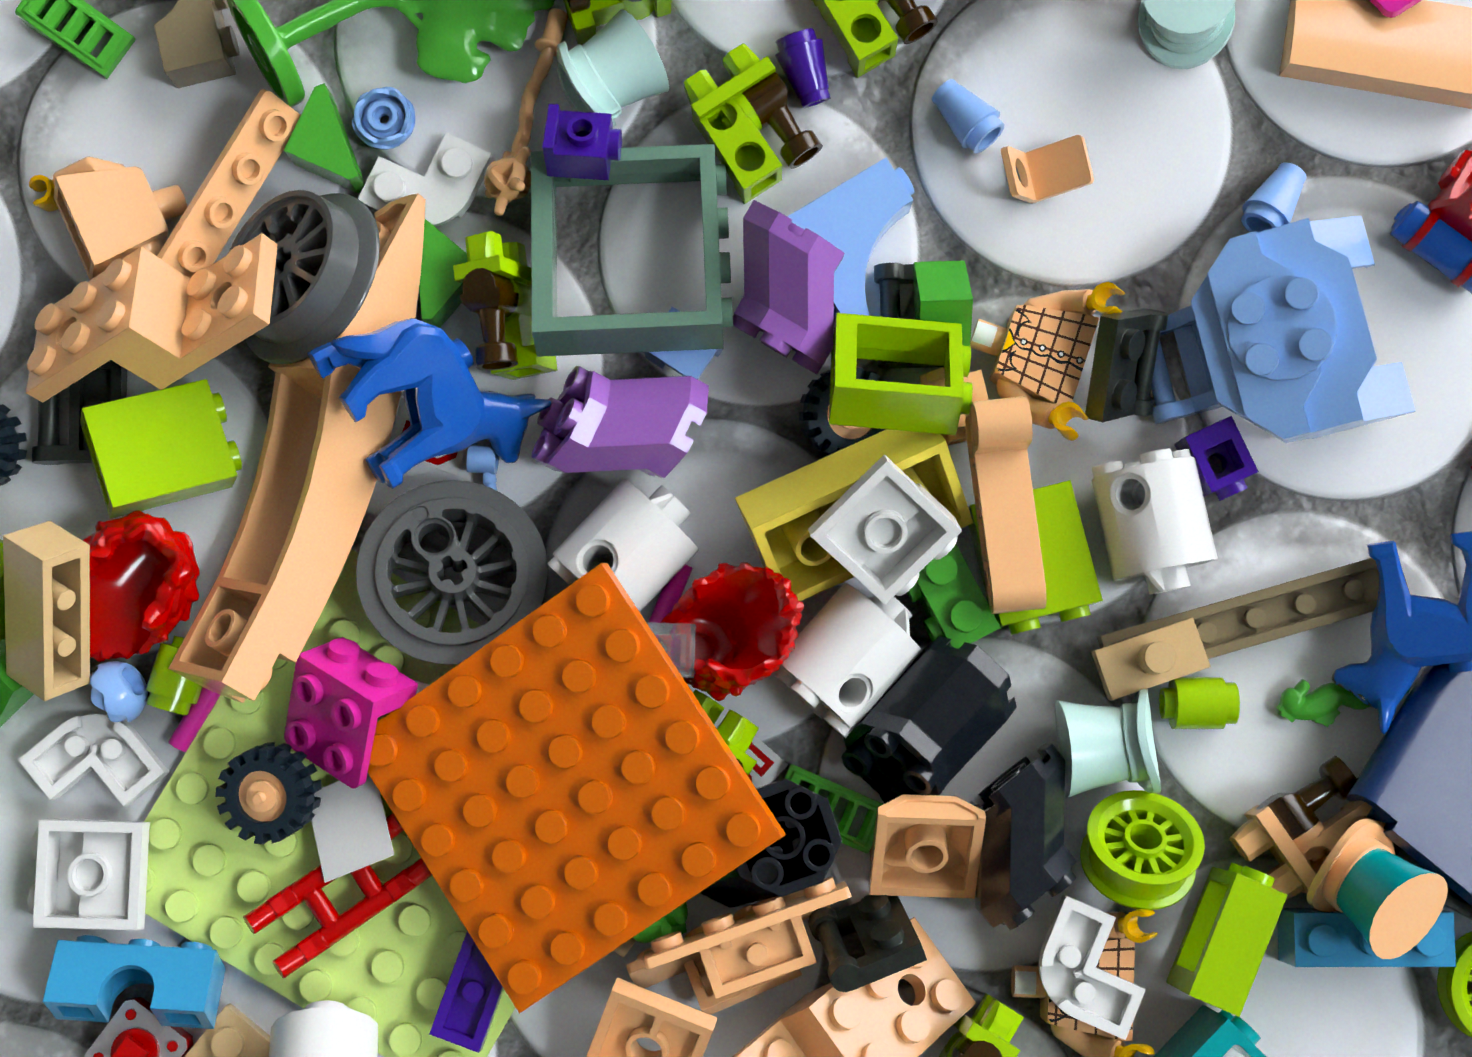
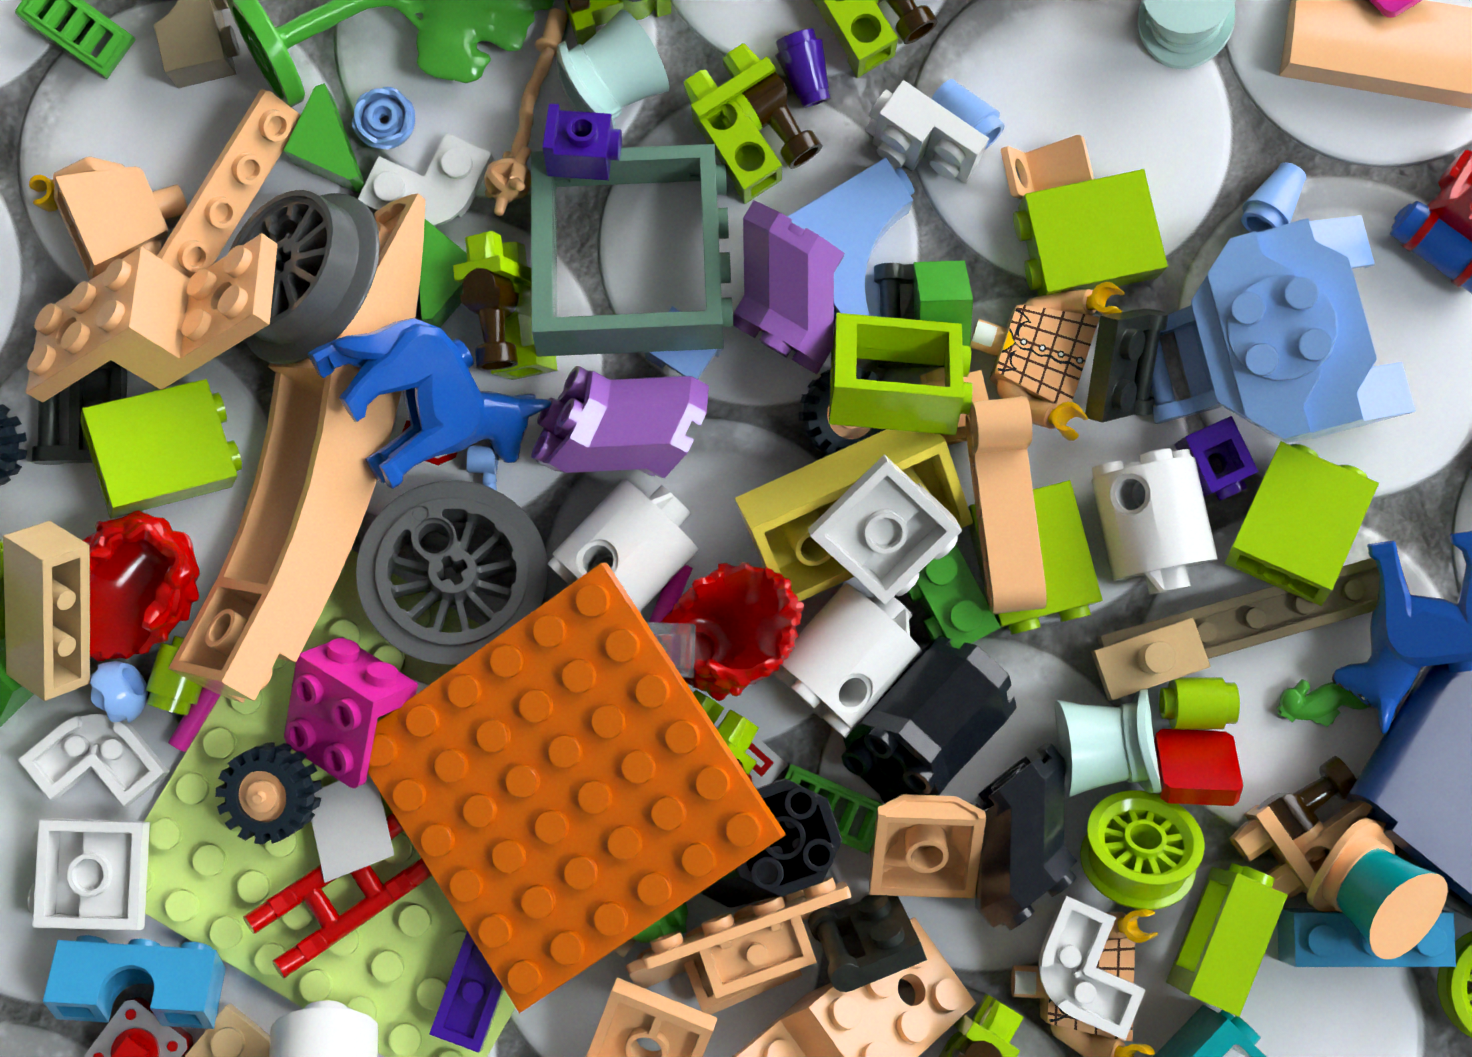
(915, 126): none -> white plate
(1090, 234): none -> lime brick
(1198, 767): none -> red piece
(1302, 522): none -> lime brick

